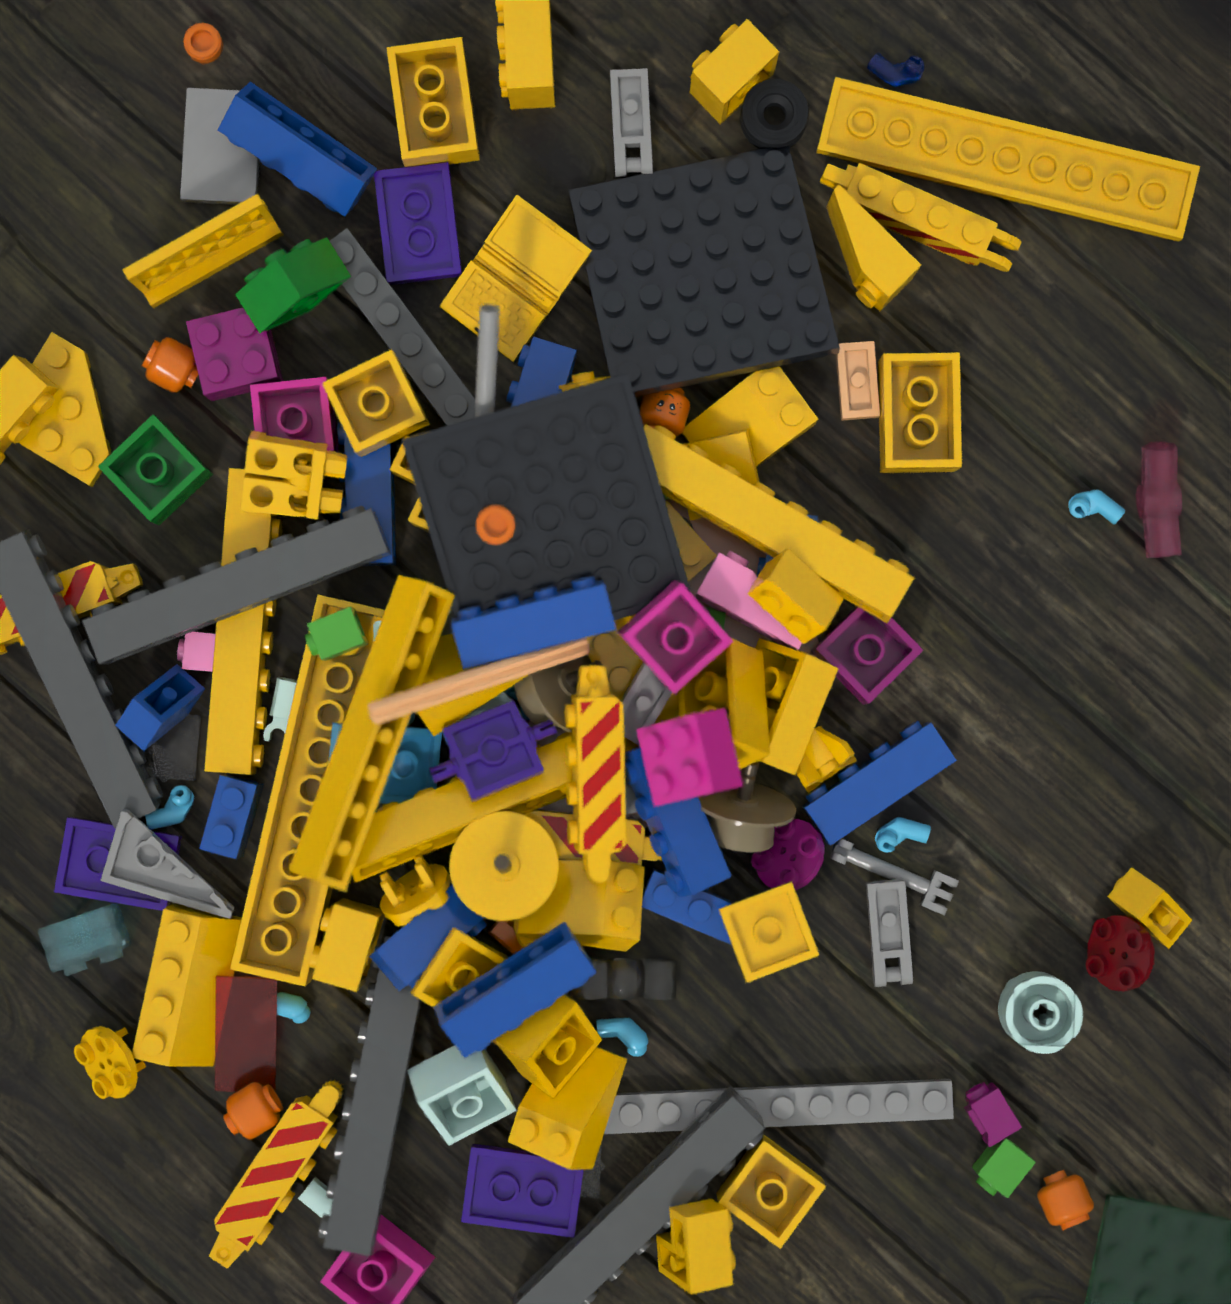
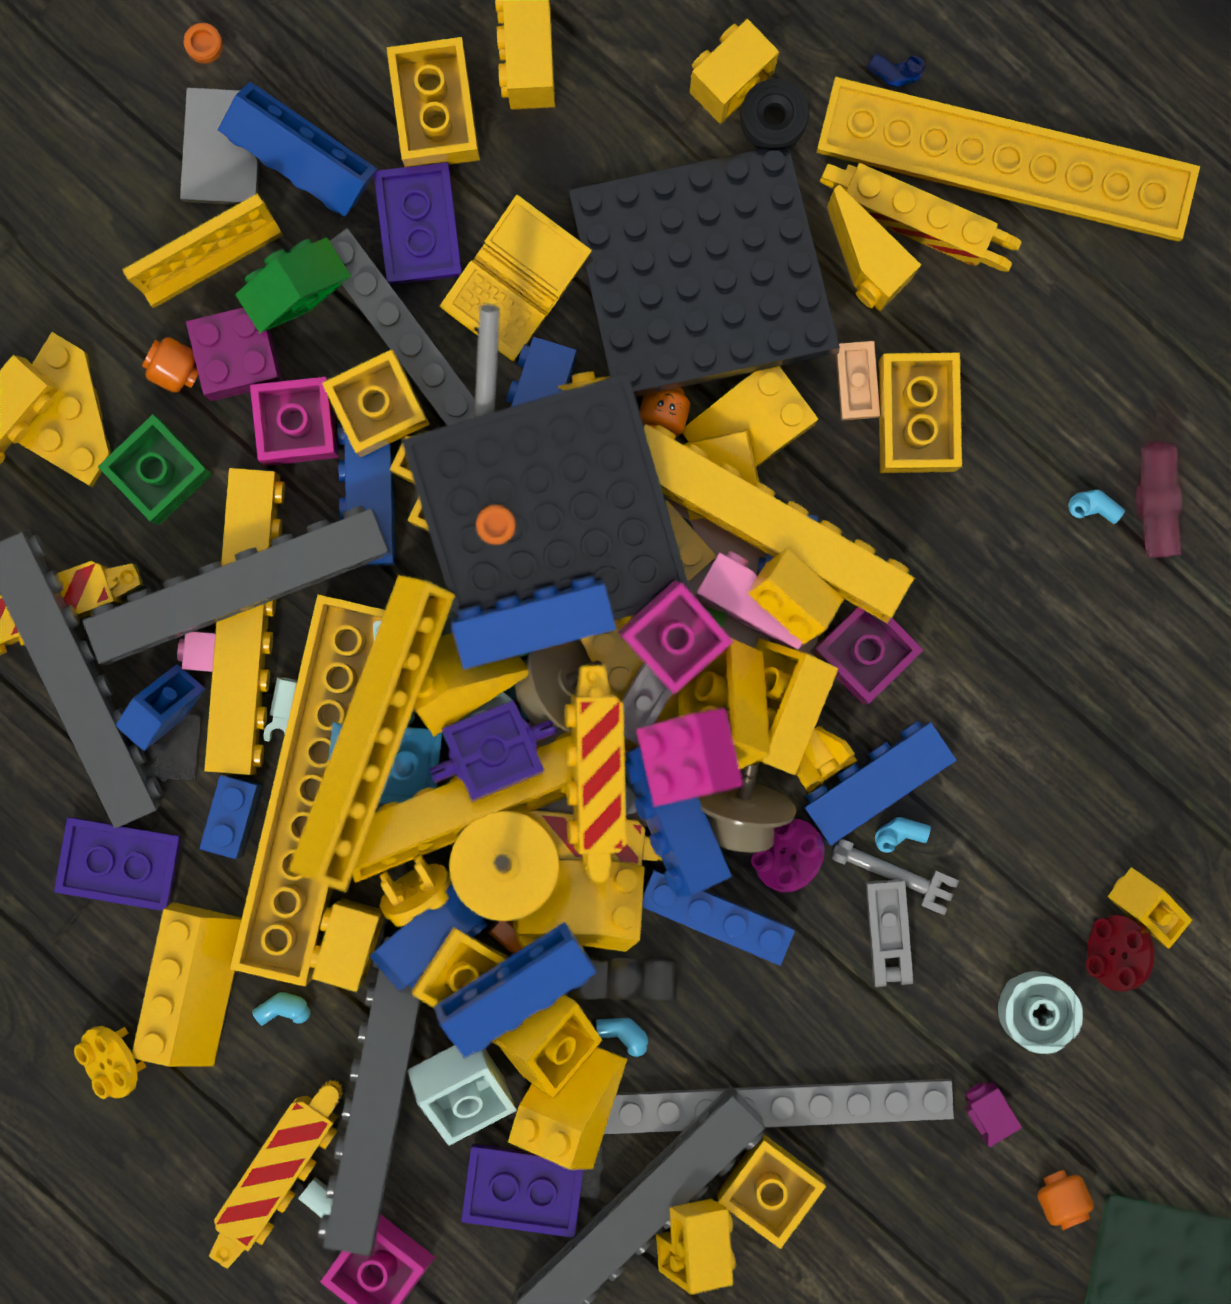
(84, 938): clear light blue brick -> none
(149, 866): light grey wing -> none
(175, 809): medium azure arm -> none
(245, 1032): clear red piece -> none
(253, 1110): orange head -> none
(289, 476): yellow hips -> none
(335, 634): bright green brick -> none
(474, 680): light nougat axle -> none
(631, 120): light grey plate -> none
(768, 932): yellow plate -> none
(1002, 1167): bright green brick -> none

